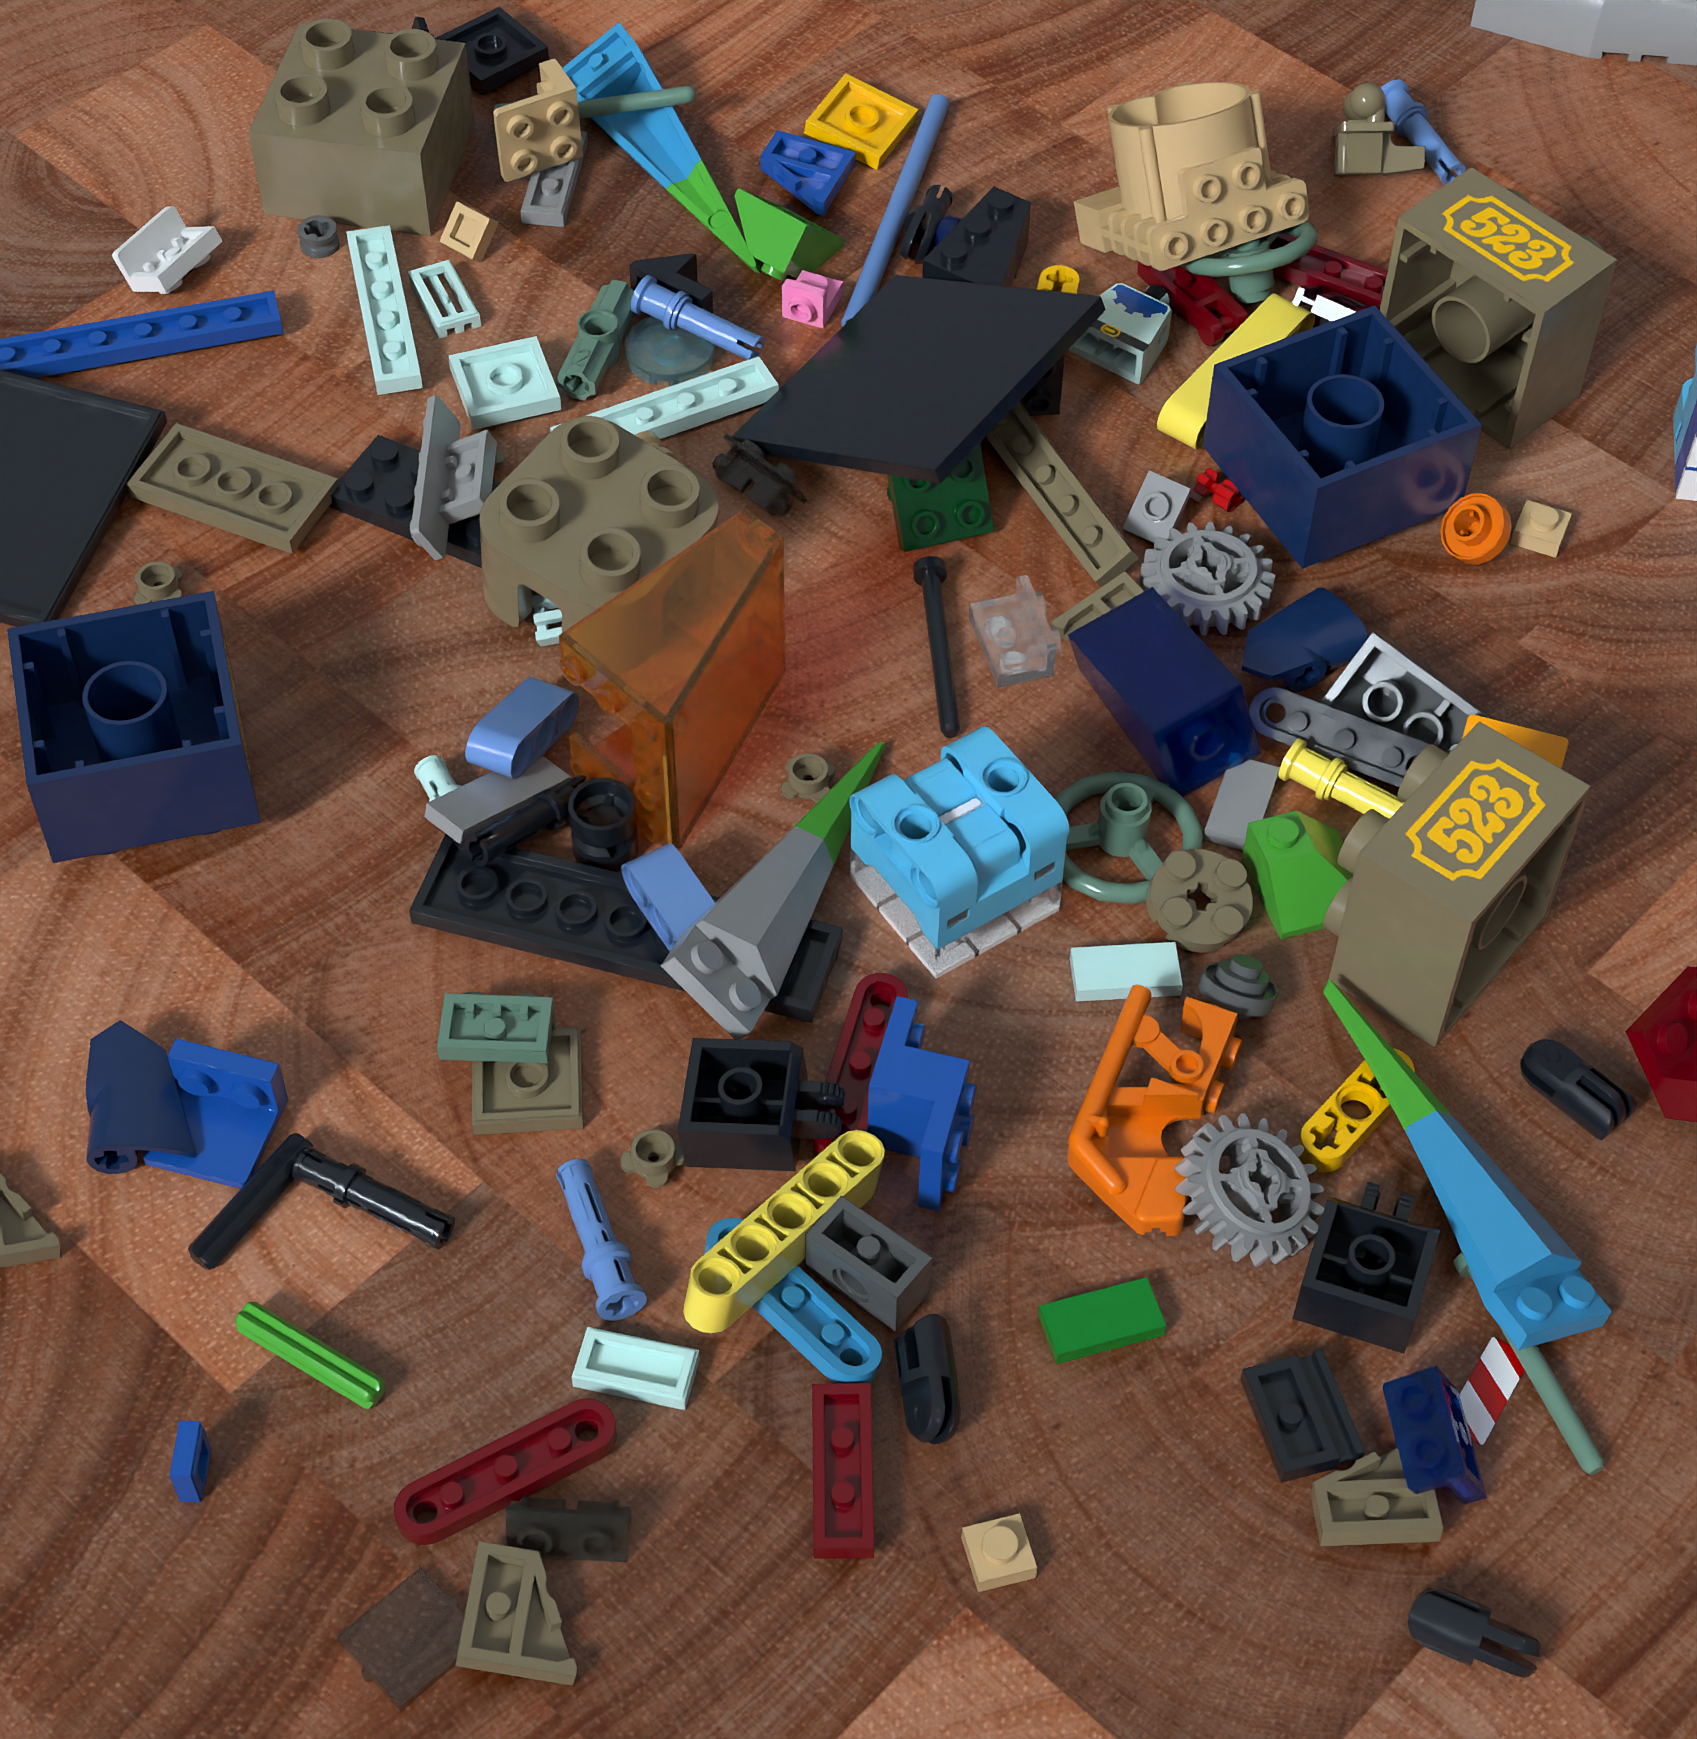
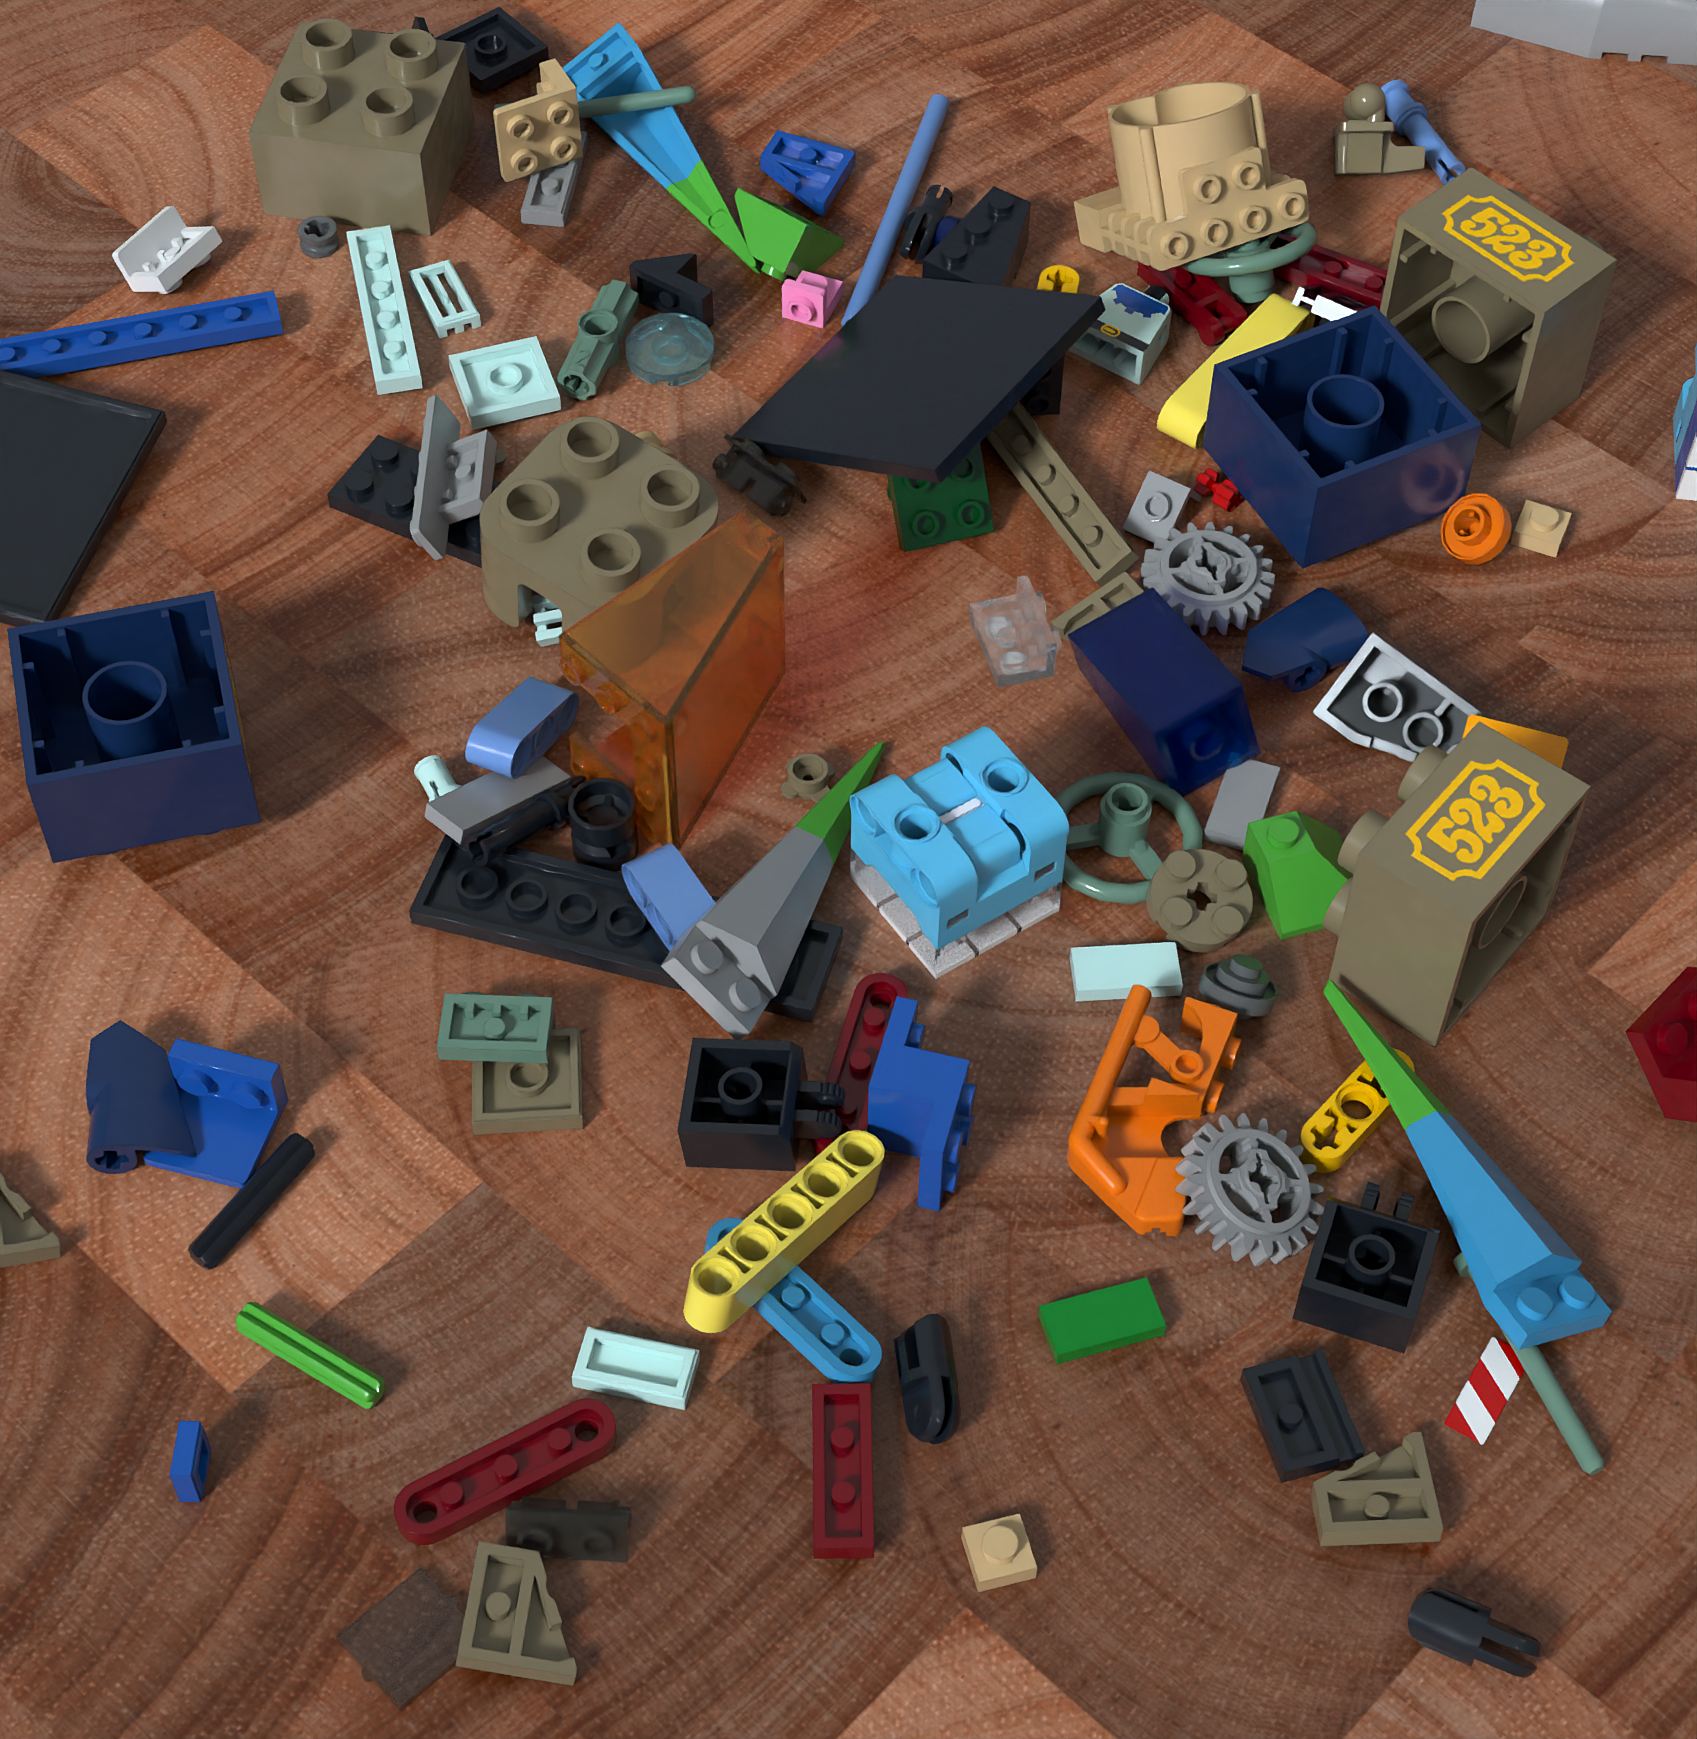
(157, 582): dark tan plate -> none
(233, 488): dark tan plate -> none
(354, 1188): black pin -> none
(469, 231): tan plate -> none
(605, 1258): medium blue pin -> none
(649, 1144): dark tan plate -> none
(679, 312): medium blue pin -> none
(695, 400): light aqua plate -> none
(861, 120): yellow plate -> none
(868, 1263): dark grey brick -> none
(929, 574): black bar -> none
(1332, 780): light yellow pin -> none
(1336, 734): plate -> none
(1433, 1435): clear blue bracket -> none
(1576, 1087): black arm -> none

